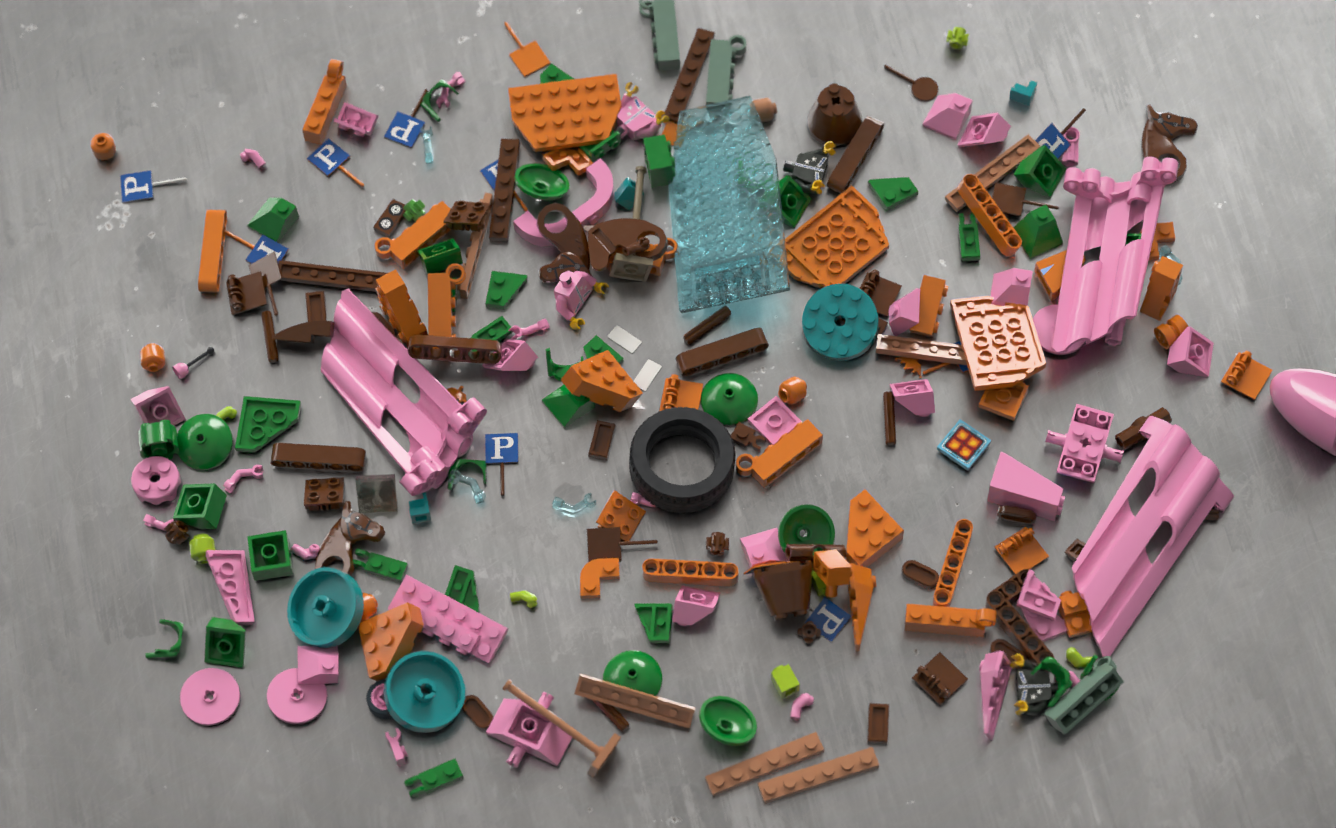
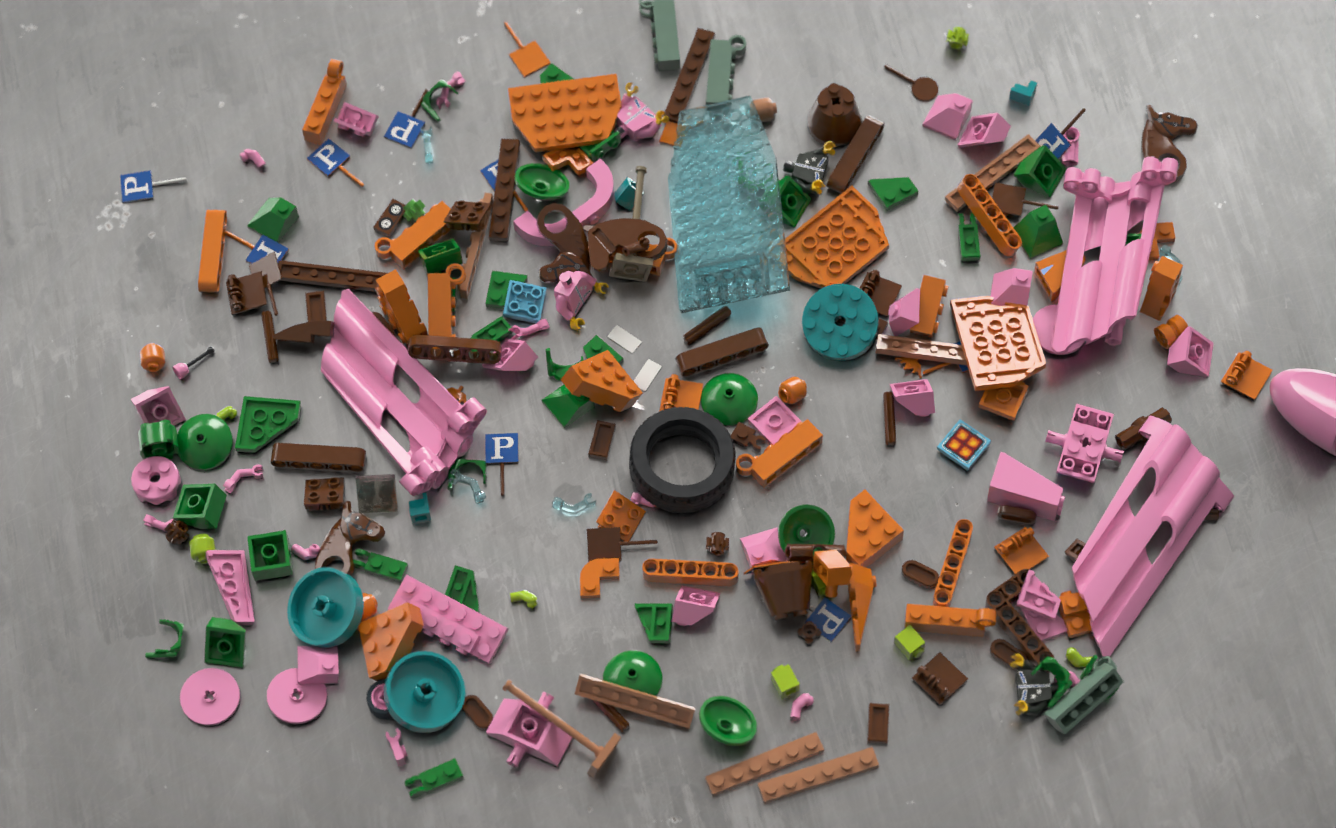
(103, 146): orange head -> none
(524, 301): none -> medium azure tile
(659, 160): green brick -> none
(910, 643): none -> lime brick
(995, 675): bright pink wedge -> none

